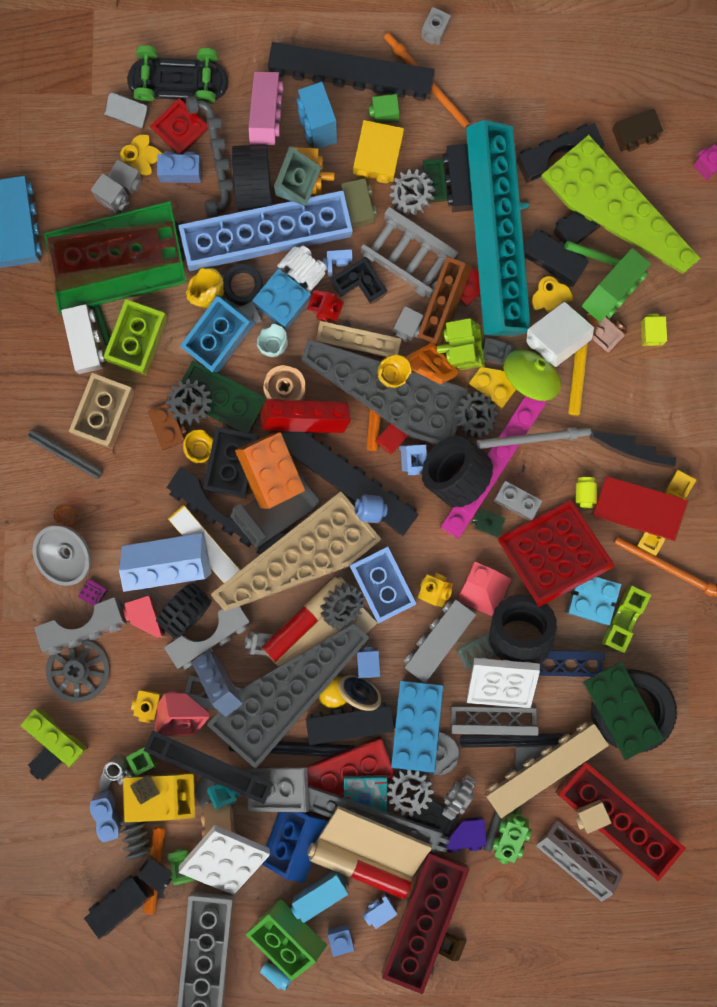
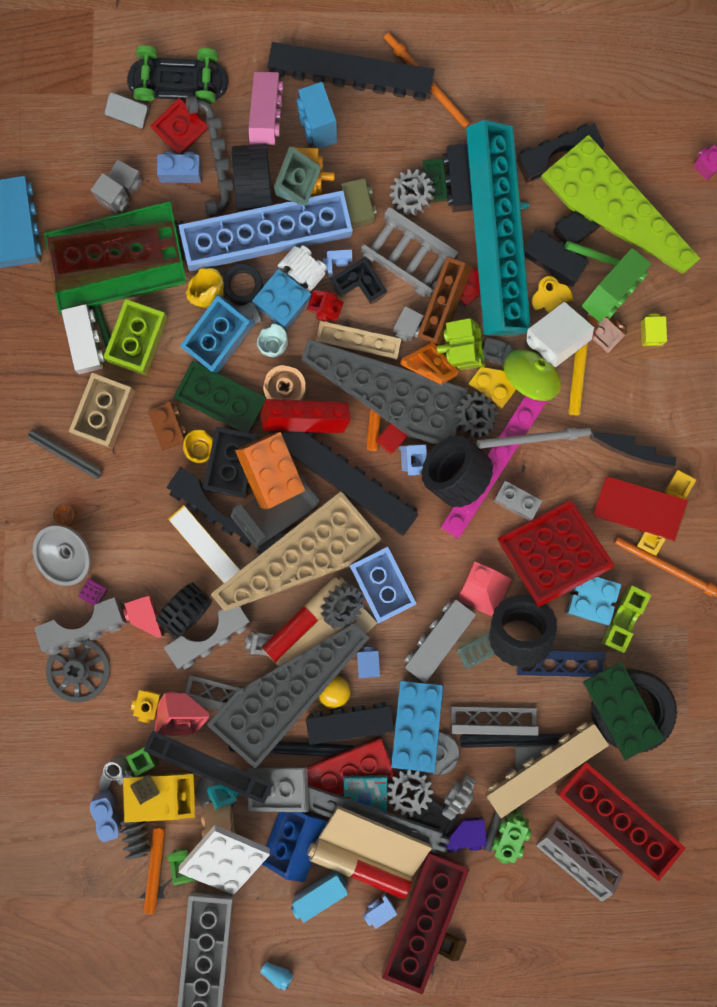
(44, 764): black brick -> none
(61, 744): lime arch -> none
(118, 905): black brick -> none
(144, 154): yellow plate -> none
(155, 874): black brick -> none
(164, 562): light blue slope -> none
(198, 402): dark grey gear -> none
(217, 683): sand blue brick -> none
(286, 940): bright green brick -> none
(341, 940): medium blue brick -> none
(348, 689): black wheel -> none
(370, 508): medium blue head -> none
(378, 151): yellow brick -> none
(384, 109): bright green brick -> none
(394, 371): yellow hair -> none
(435, 26): light grey brick -> none
(435, 589): yellow brick -> none
(488, 523): clear green brick -> none
(503, 682): white plate -> none
(586, 492): neon yellow brick -> none
(592, 817): tan brick -> none
(637, 130): dark brown brick -> none

